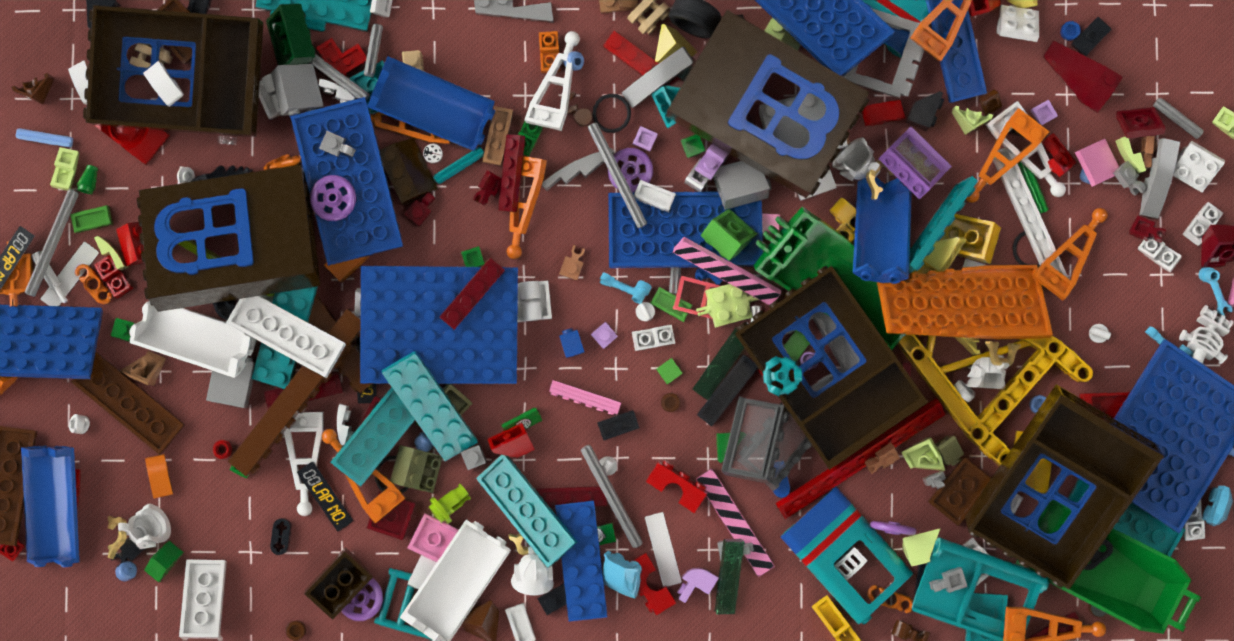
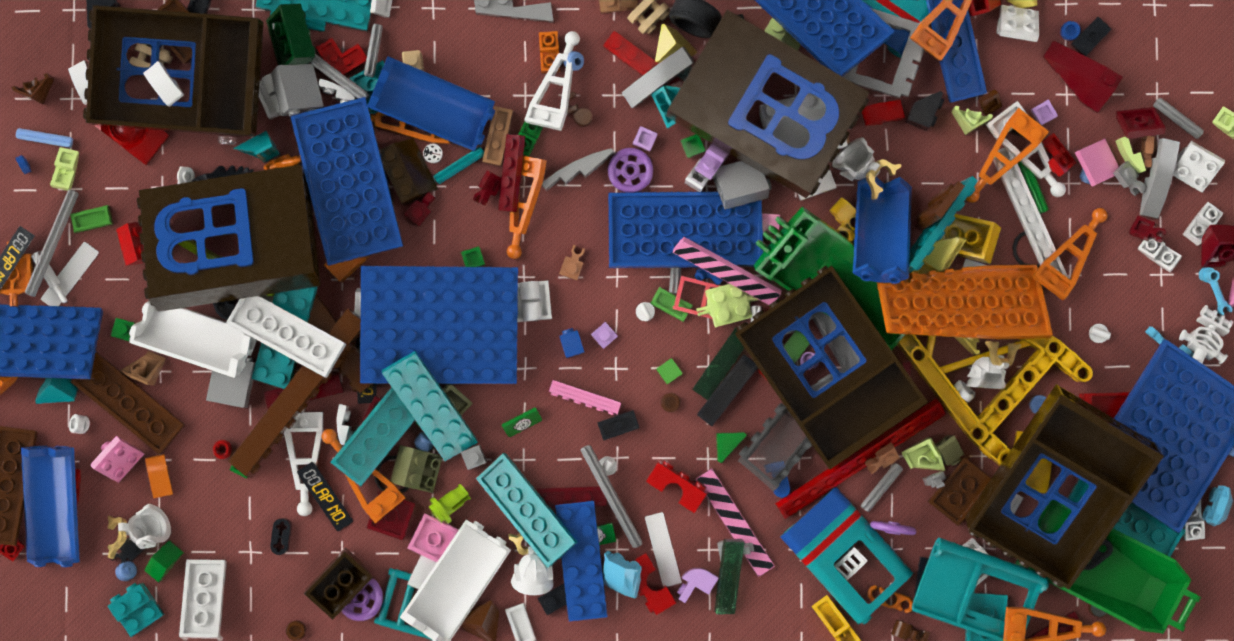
(23, 164): none -> blue tile
(56, 390): none -> teal slope
(88, 180): green cone -> none
(92, 275): orange piece -> none
(108, 249): yellowish green slope -> none
(113, 277): red slope -> none
(116, 458): none -> bright pink plate
(135, 609): none -> teal plate
(260, 147): none -> teal slope
(335, 144): light grey plate -> none
(349, 199): medium lavender plate -> none
(472, 293): dark red plate -> none
(512, 442): red slope -> none
(617, 175): light grey axle -> none
(627, 107): black piece -> none
(639, 291): medium azure brick -> none
(653, 337): white slope -> none
(654, 196): white tile -> none
(728, 234): bright green slope -> none
(755, 440): window -> none
(782, 375): teal piece -> none
(881, 487): none -> light grey axle
(915, 162): medium lavender window -> none
(919, 547): yellowish green slope -> none
(938, 205): none -> reddish brown plate
(952, 581): light grey plate -> none

